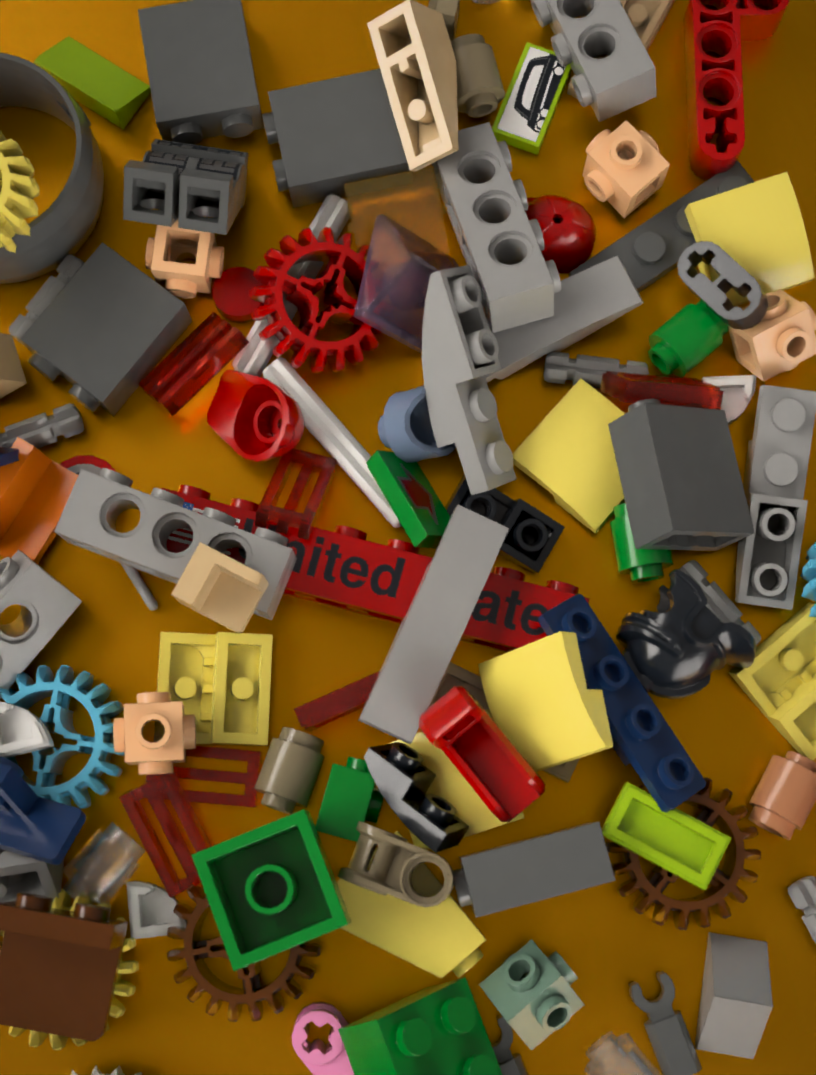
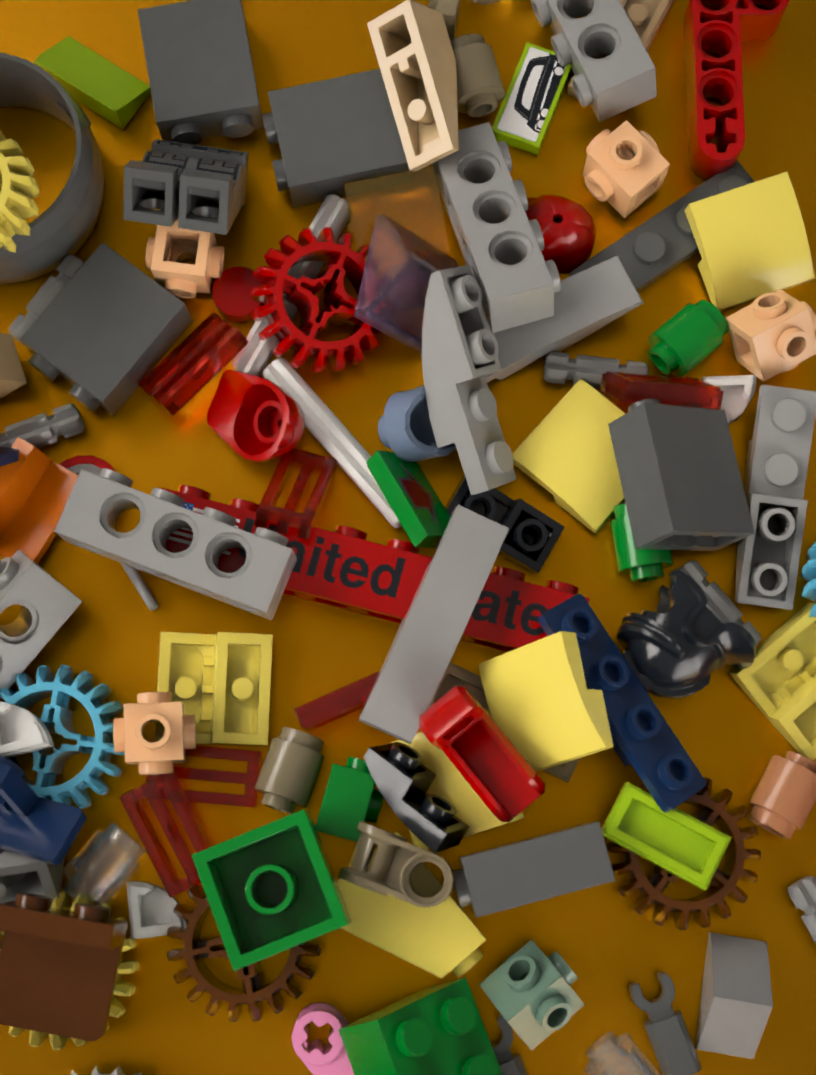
(220, 588): tan panel -> none
(730, 276): beam -> none

